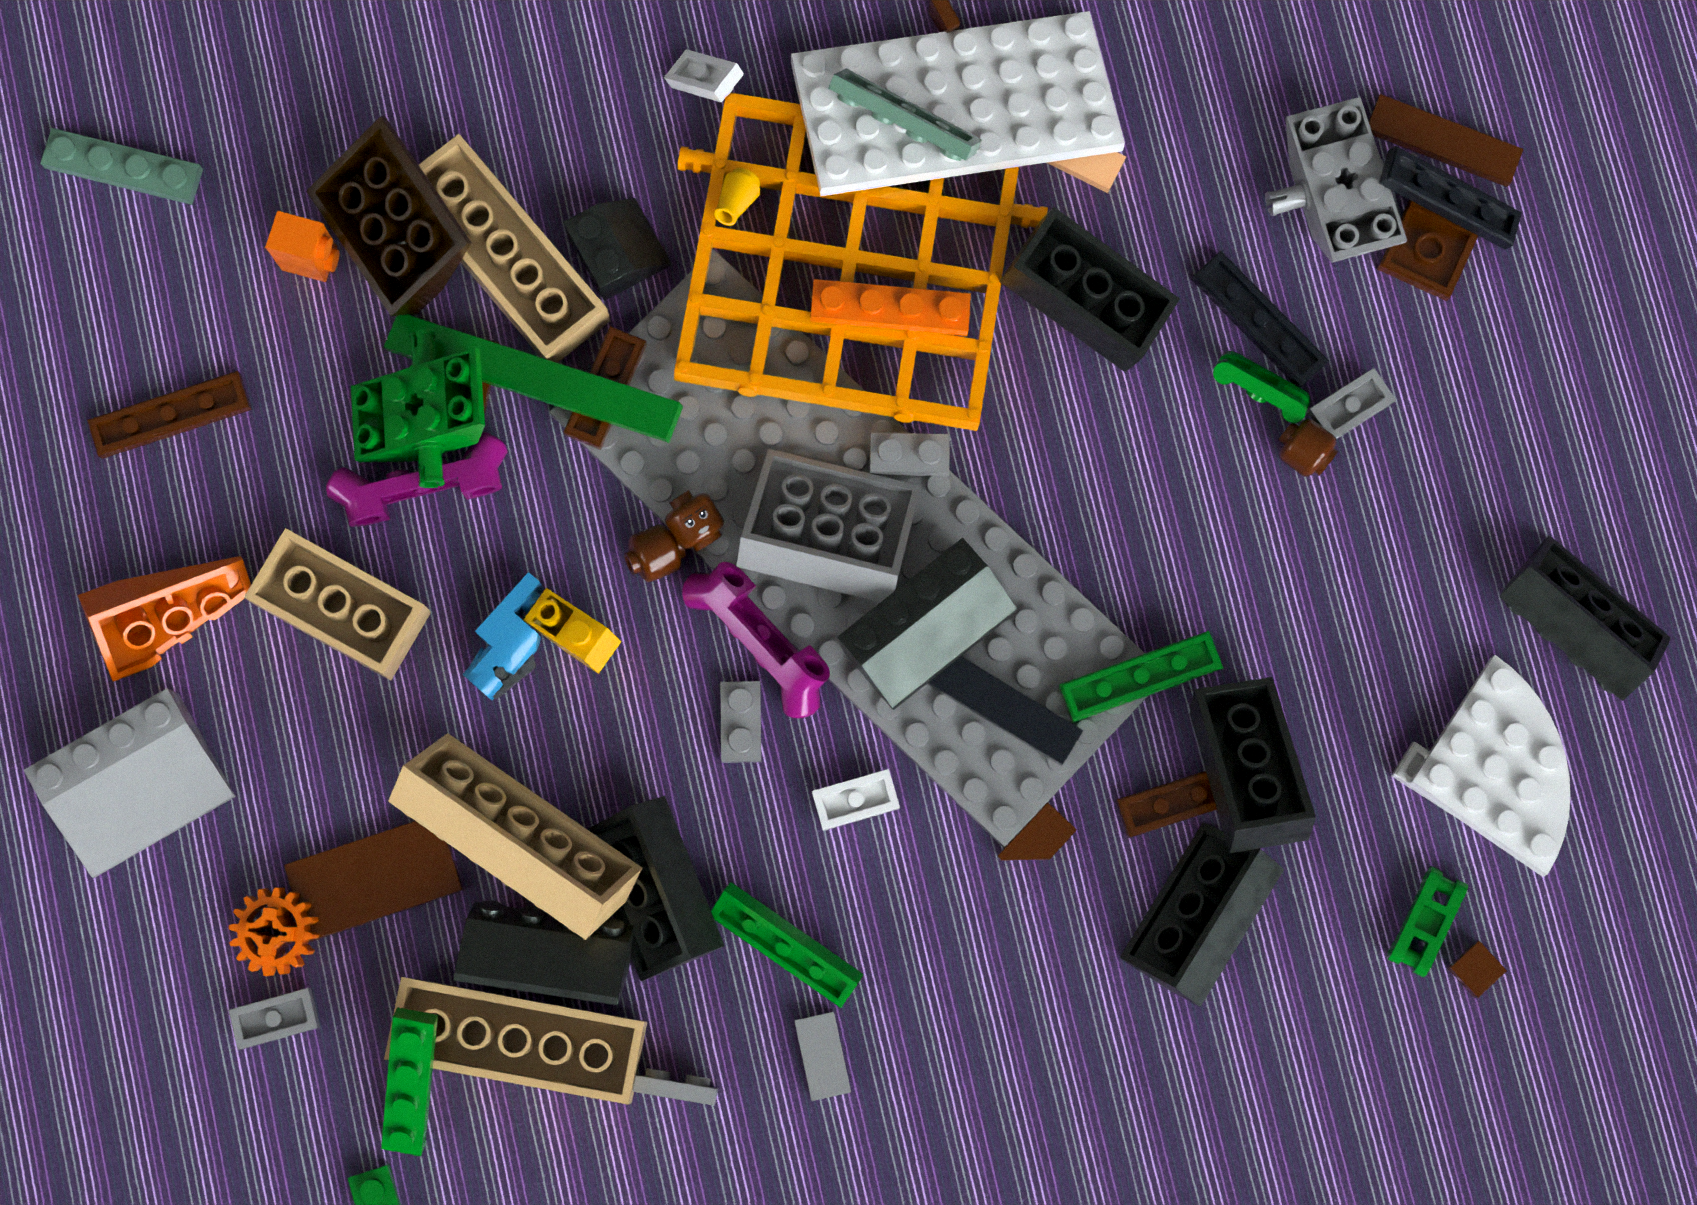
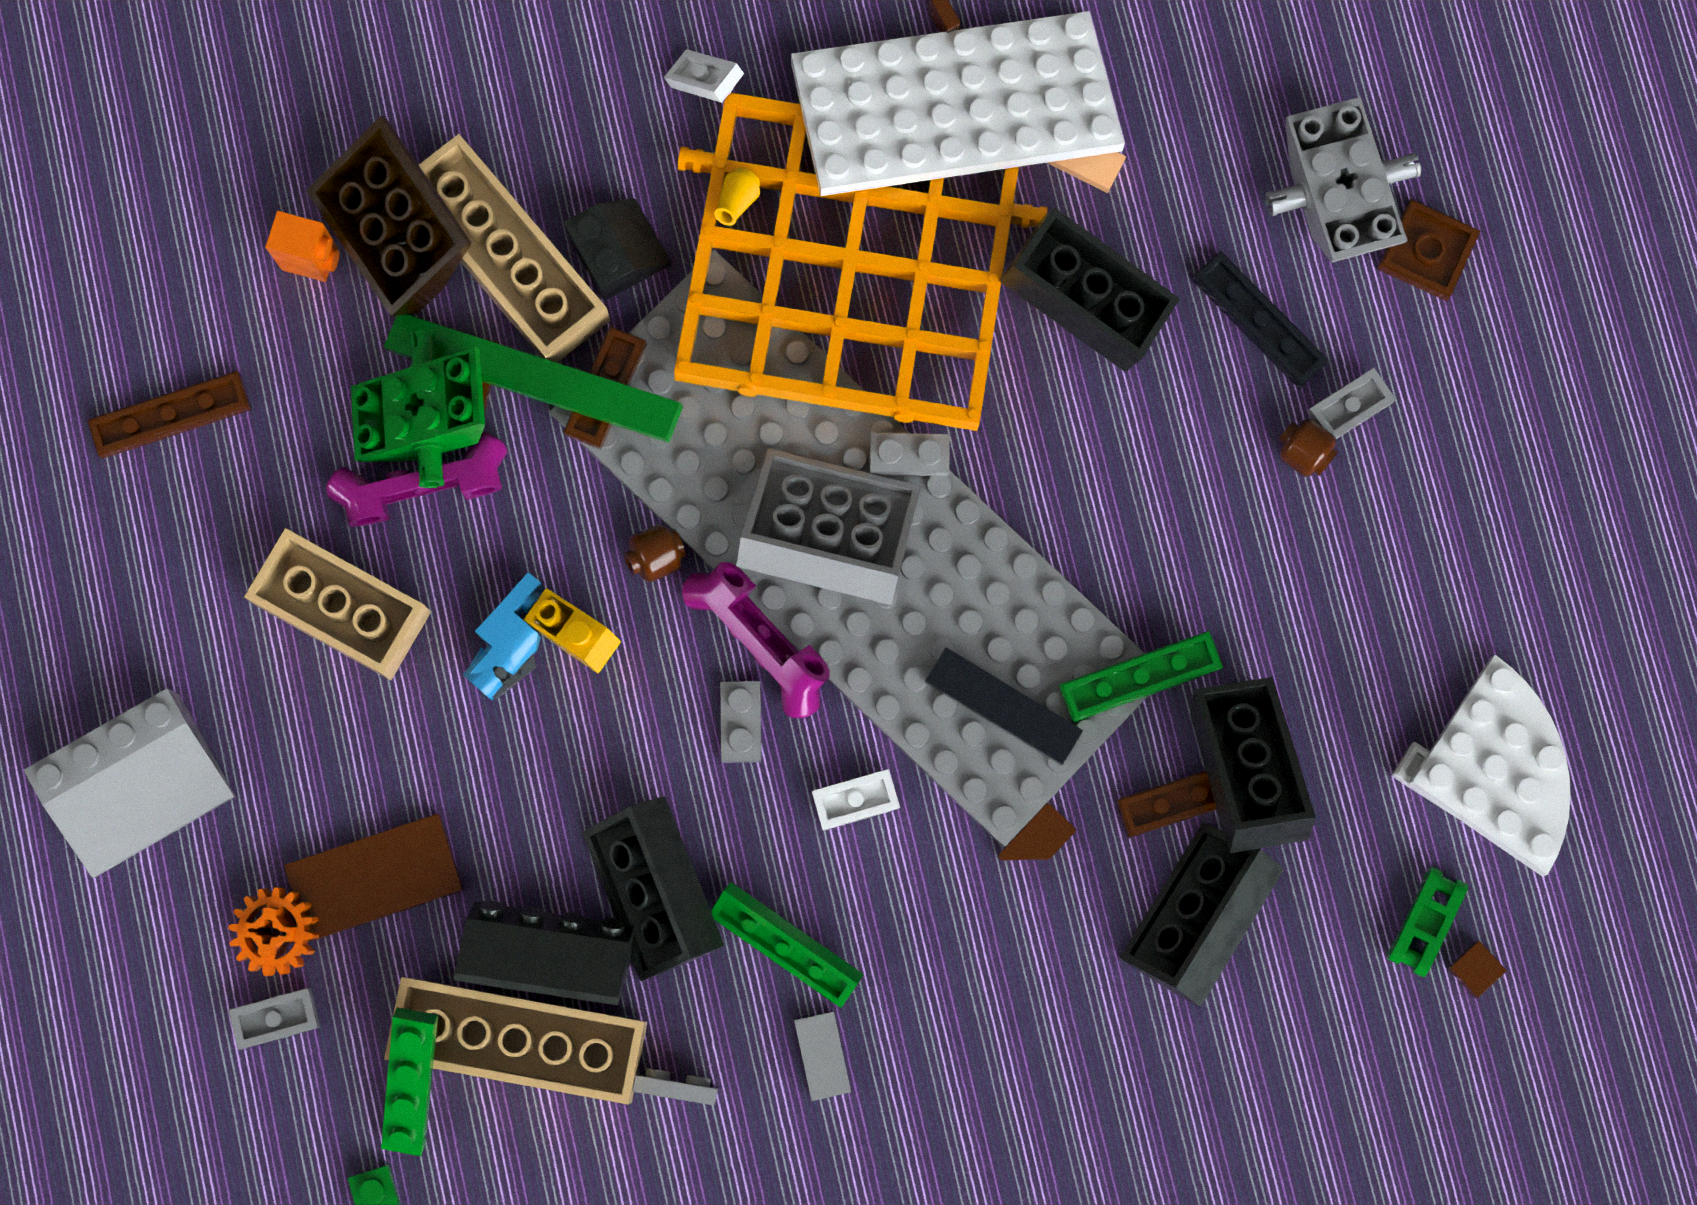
(121, 166): sand green plate -> none
(152, 612): orange wedge -> none
(515, 835): tan brick -> none
(694, 520): reddish brown head -> none
(890, 307): orange plate -> none
(891, 109): sand green plate -> none
(927, 623): slope -> none
(1262, 385): green plate -> none
(1444, 140): reddish brown tile -> none
(1450, 197): black tile -> none
(1586, 619): pearl dark grey slope -> none

